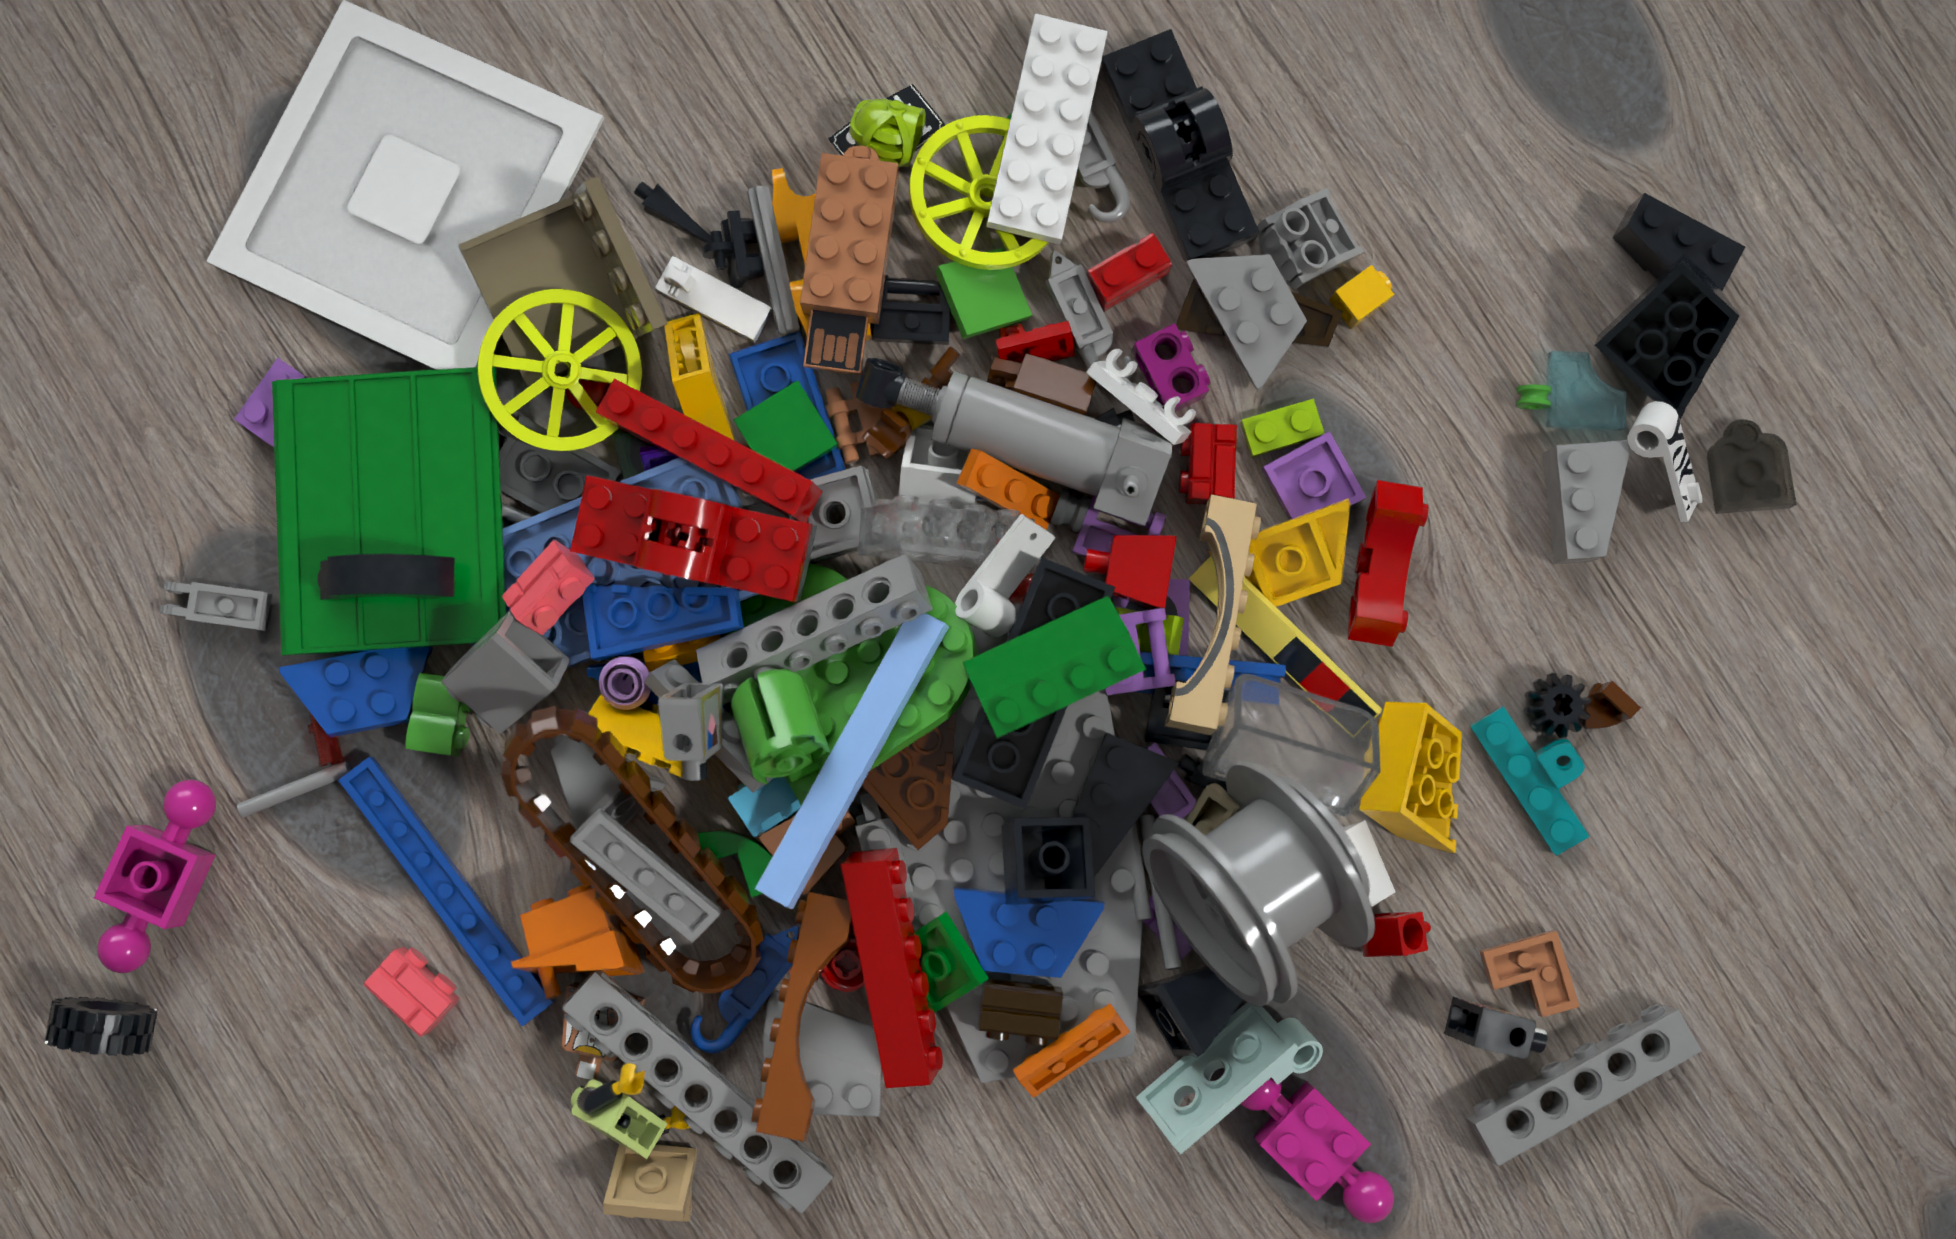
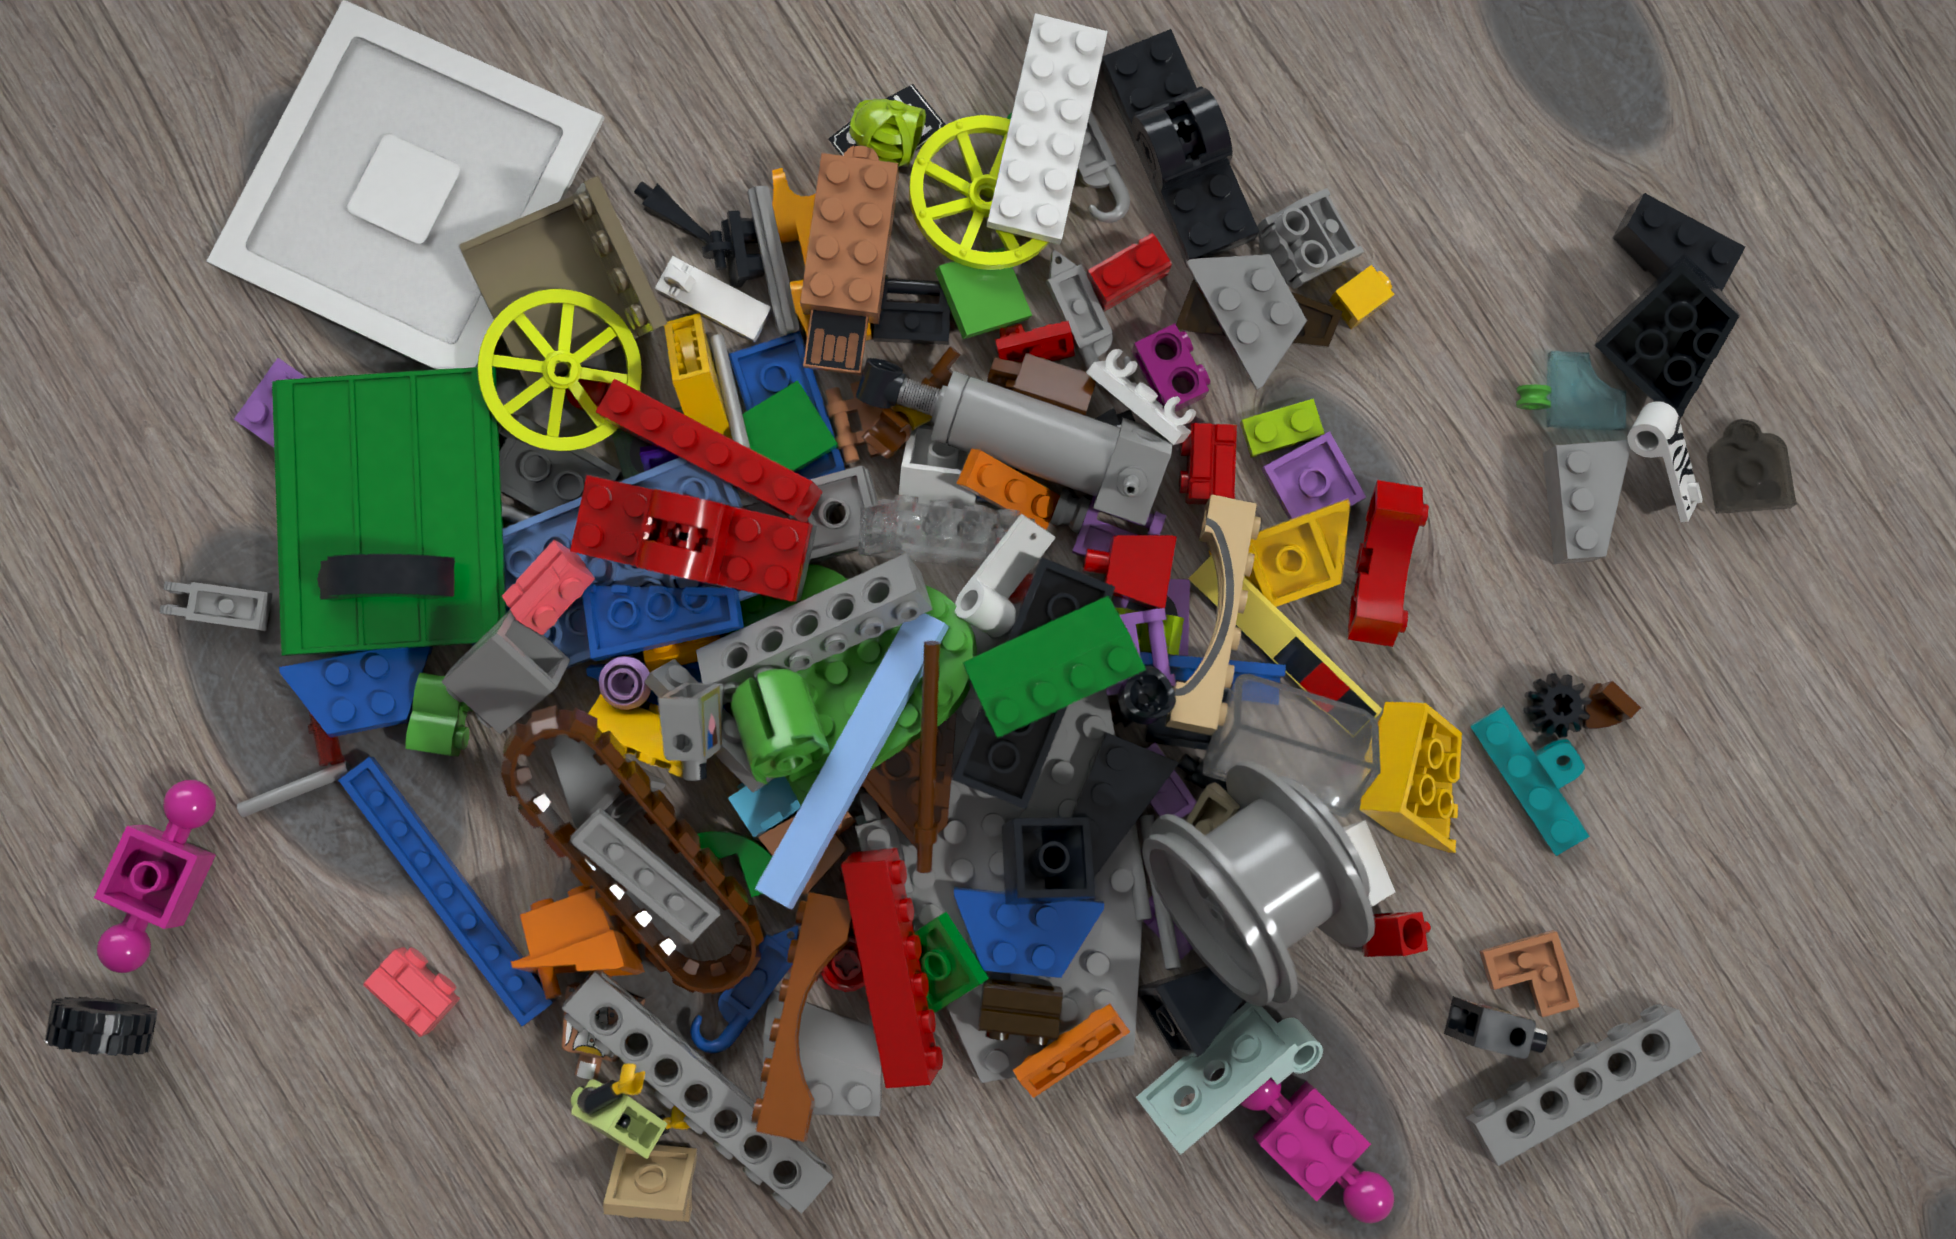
(729, 390): none -> light grey bar
(926, 830): none -> reddish brown bar
(1144, 698): none -> black piece

